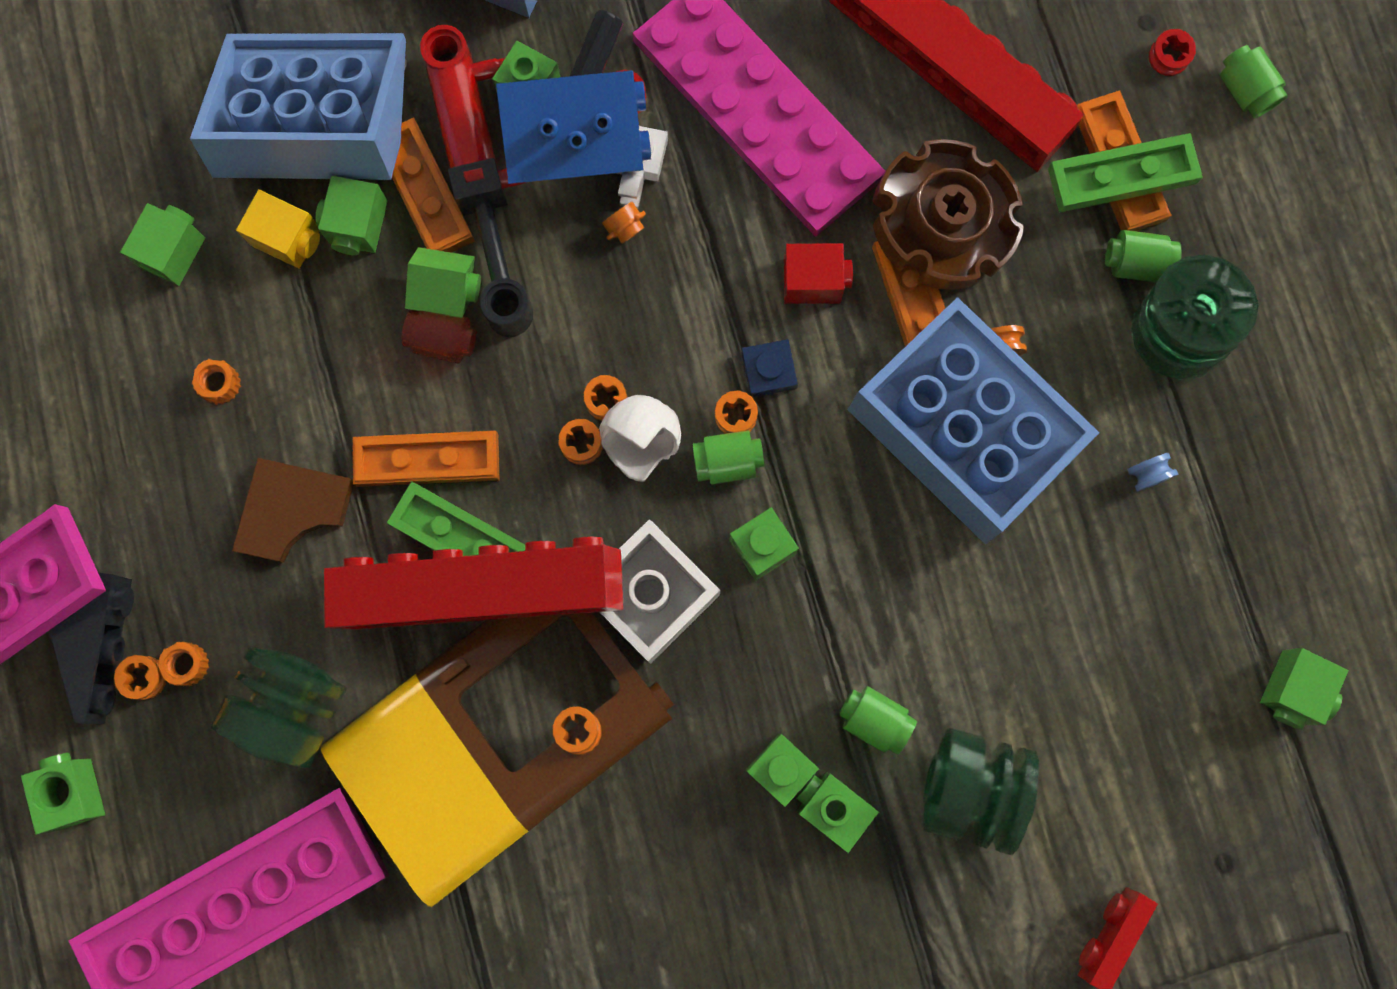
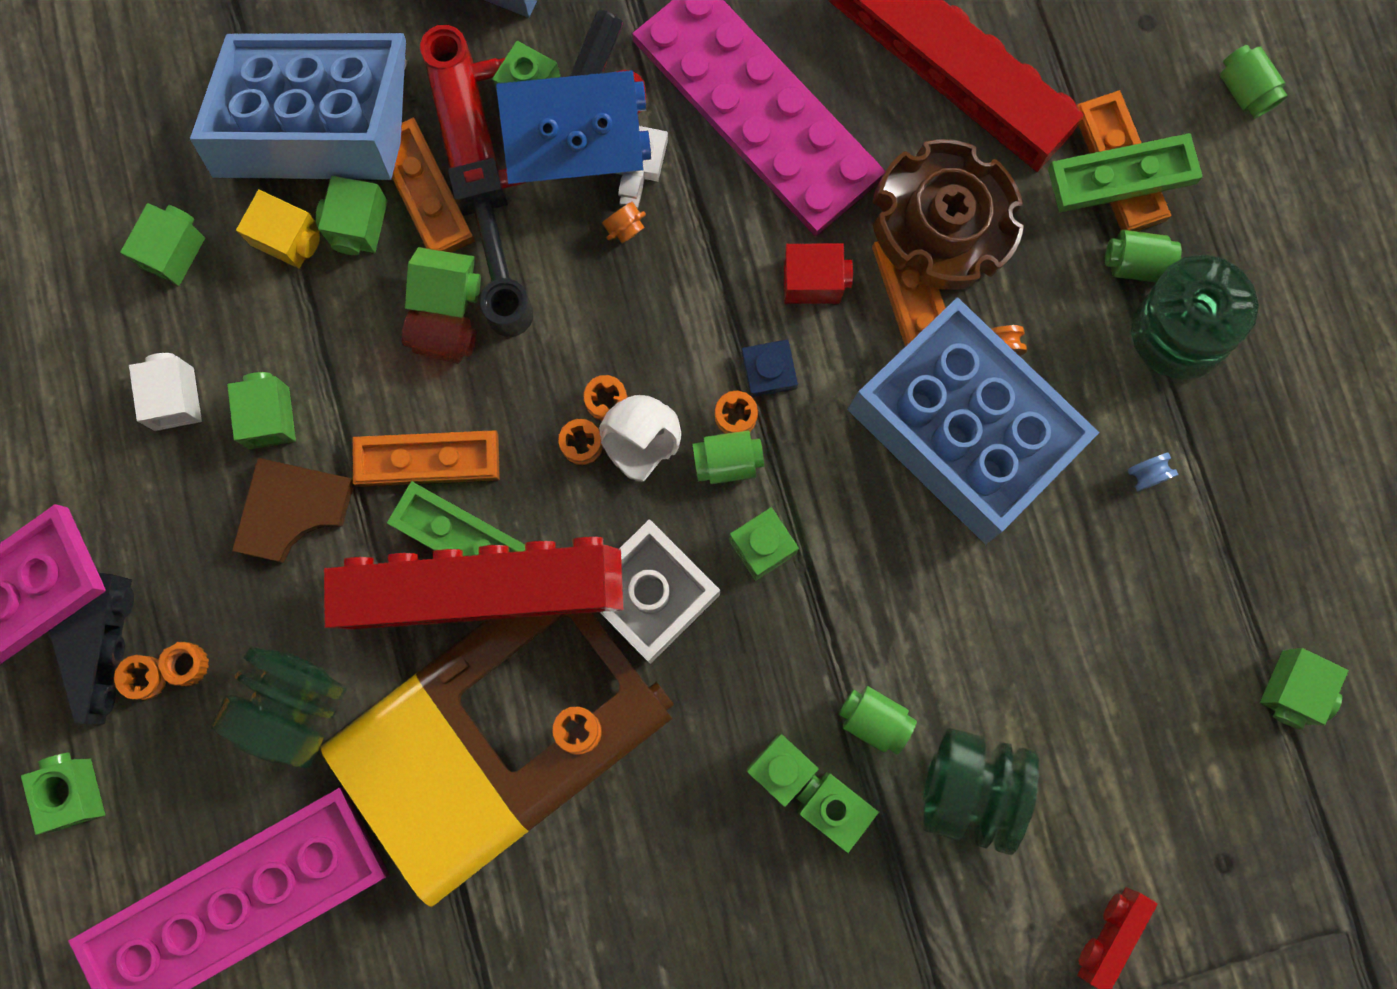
(164, 392): none -> white brick
(201, 383): orange axle -> none
(261, 411): none -> bright green brick
(1179, 41): red bush -> none

